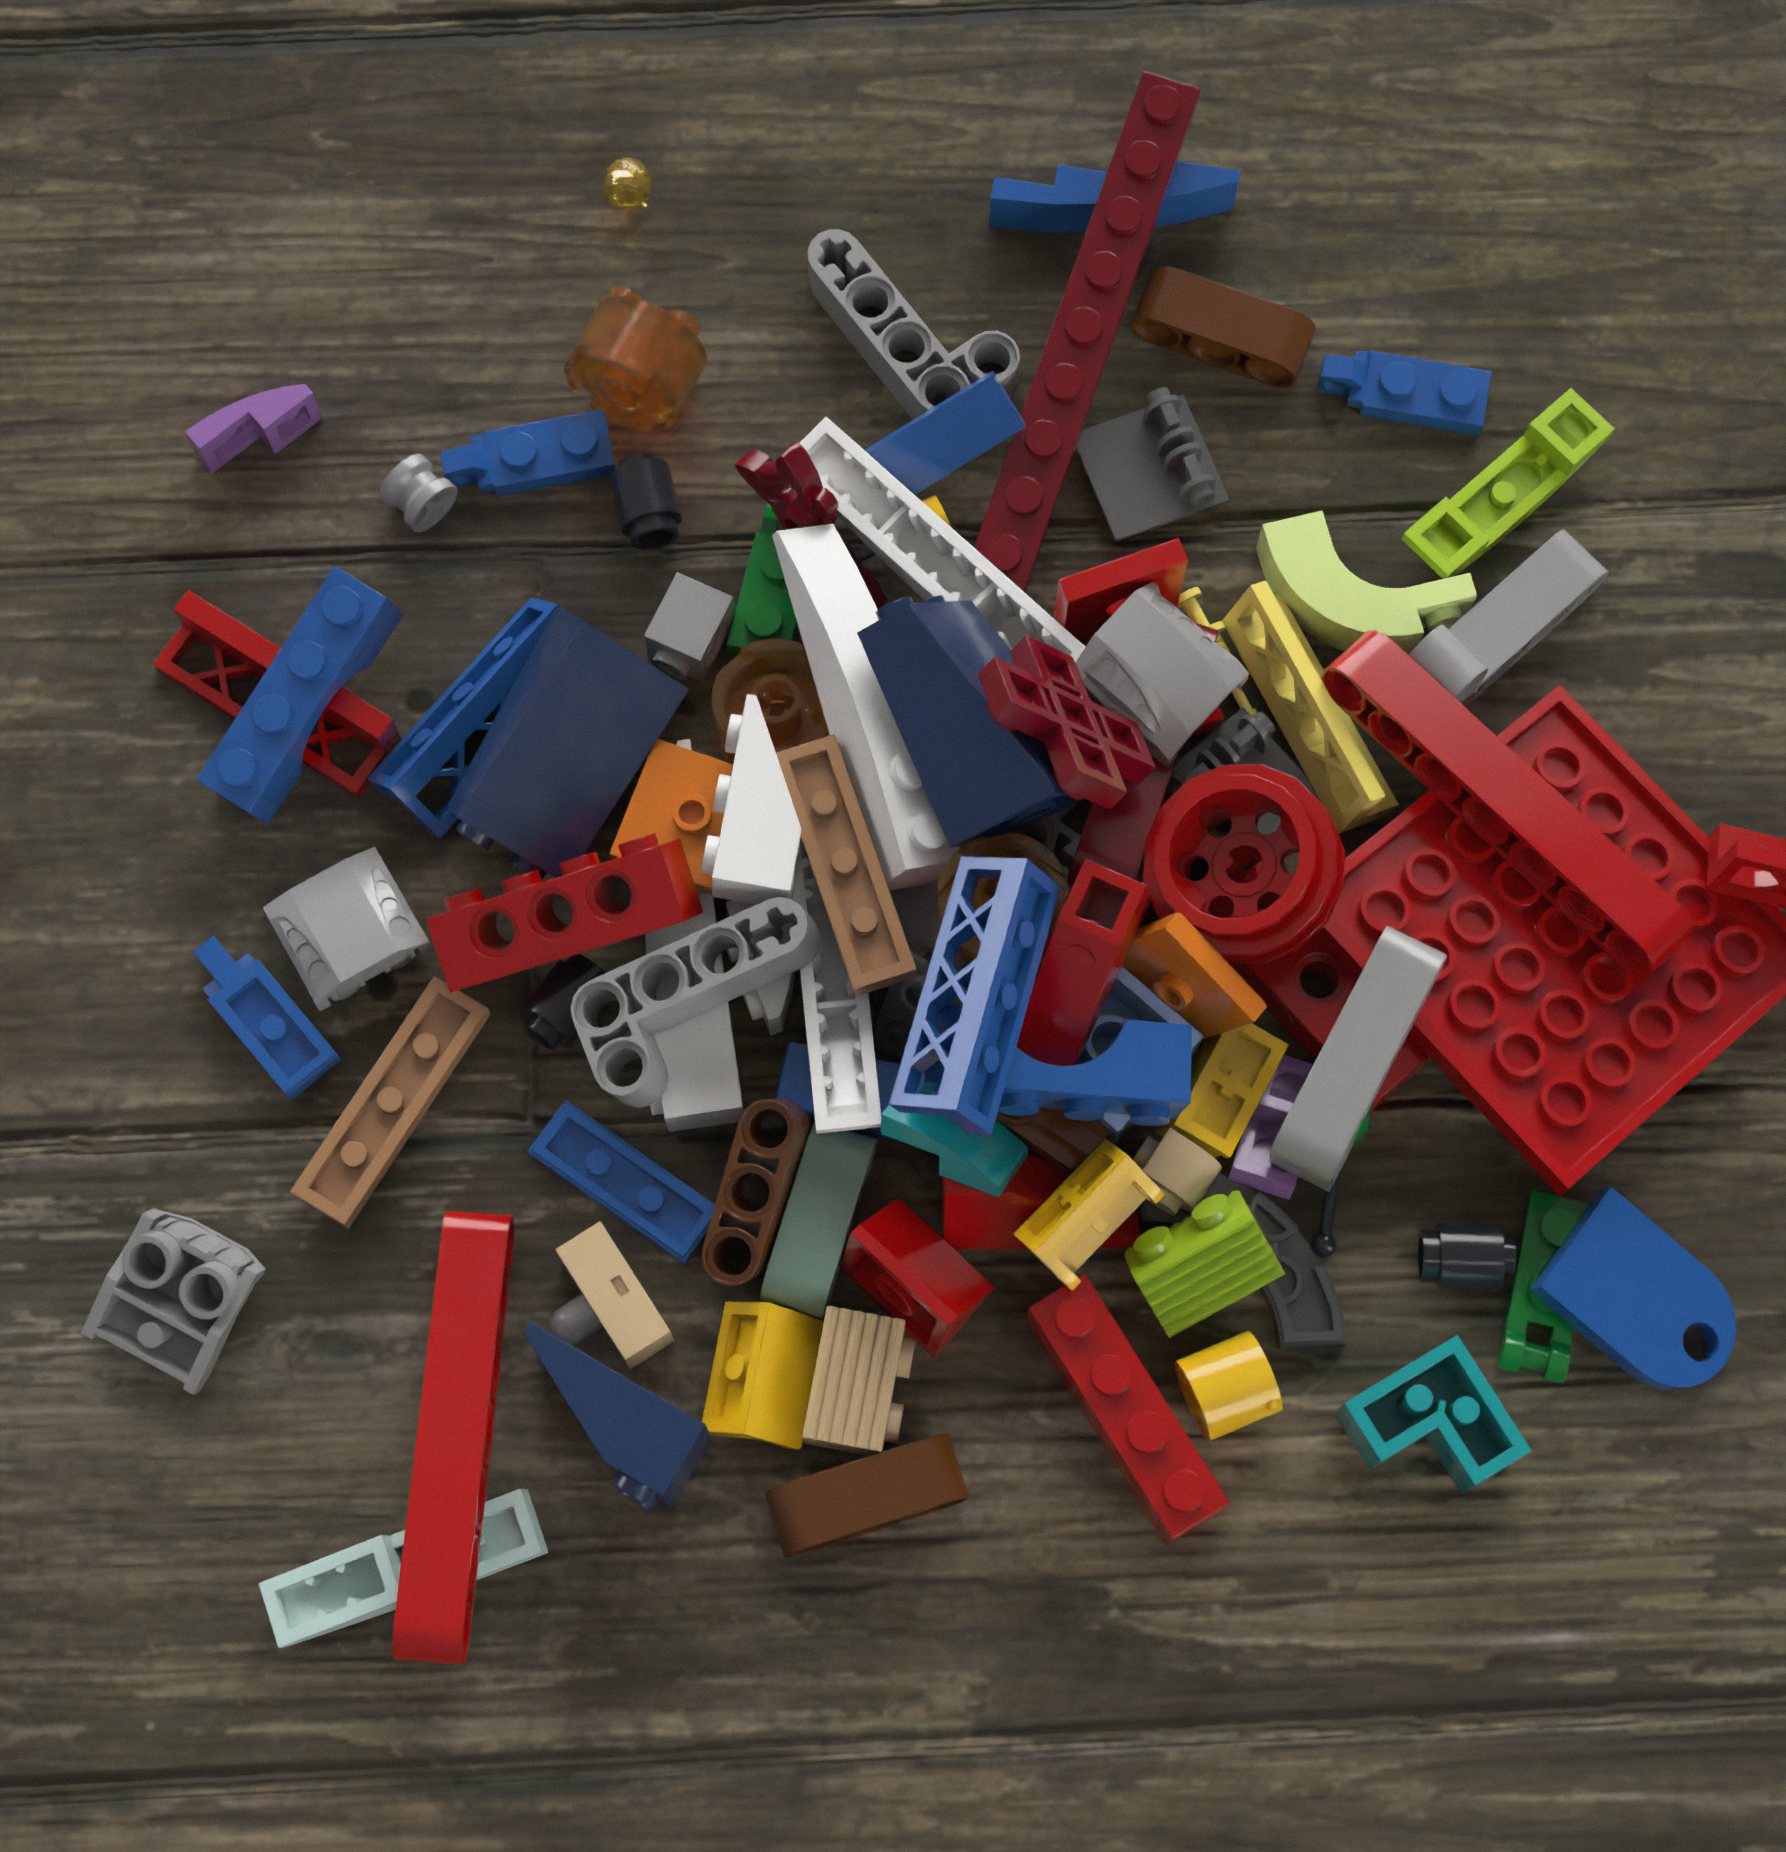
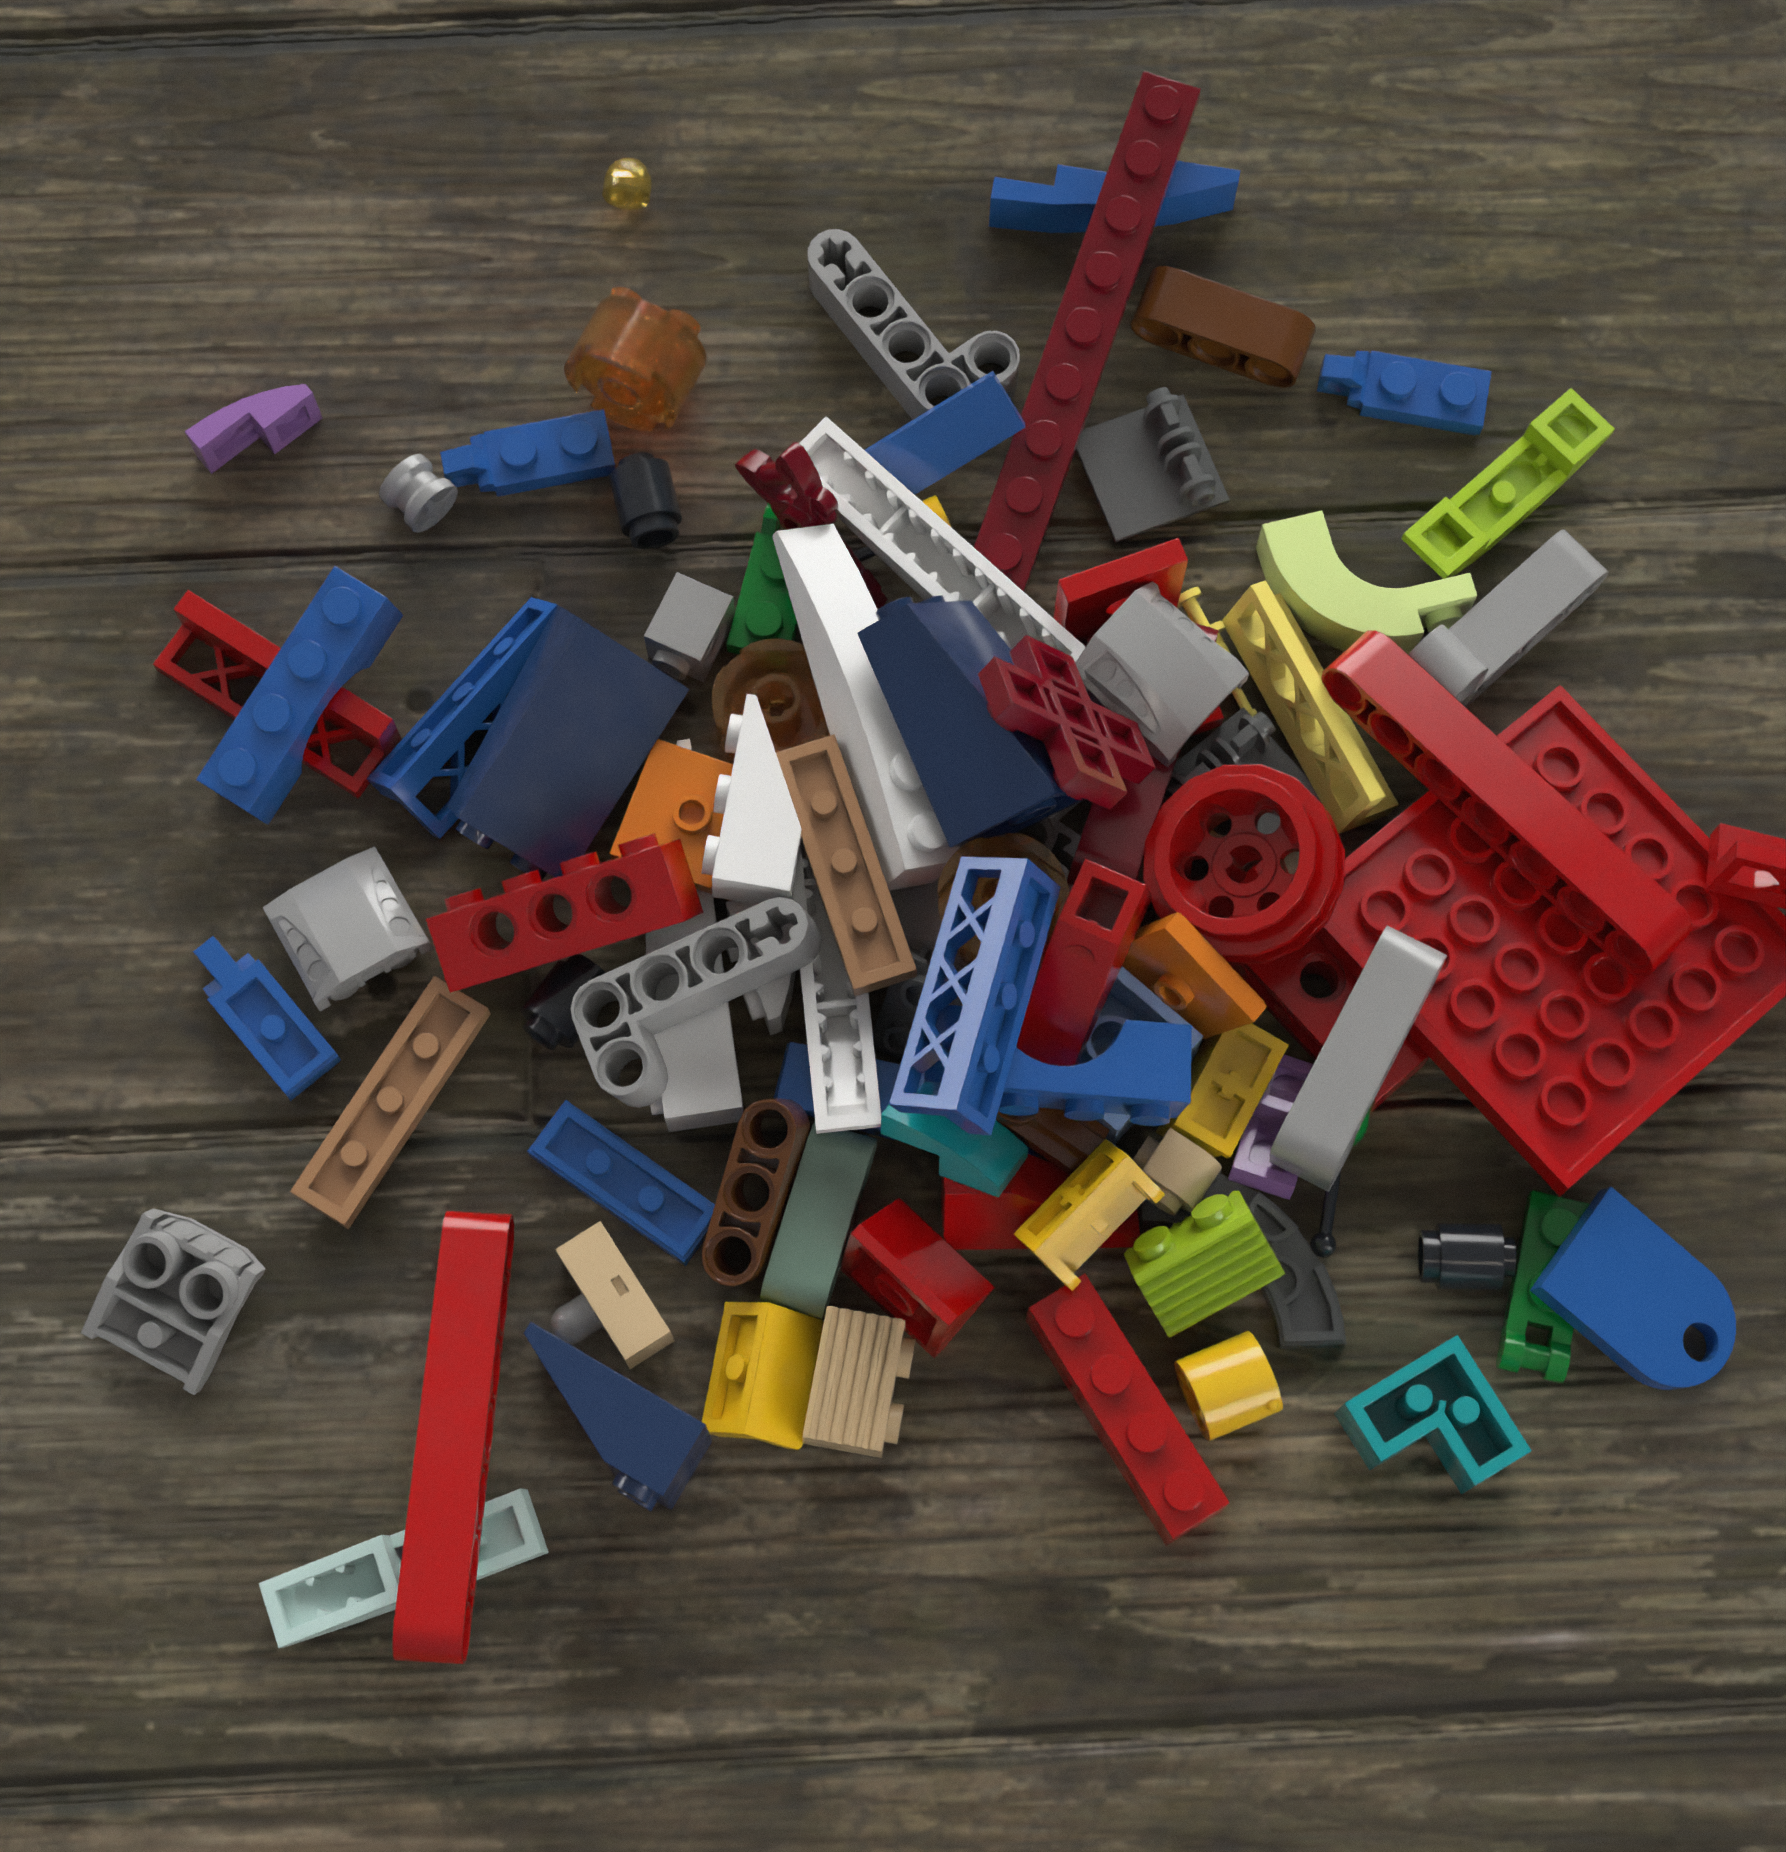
(867, 1495): reddish brown beam -> none

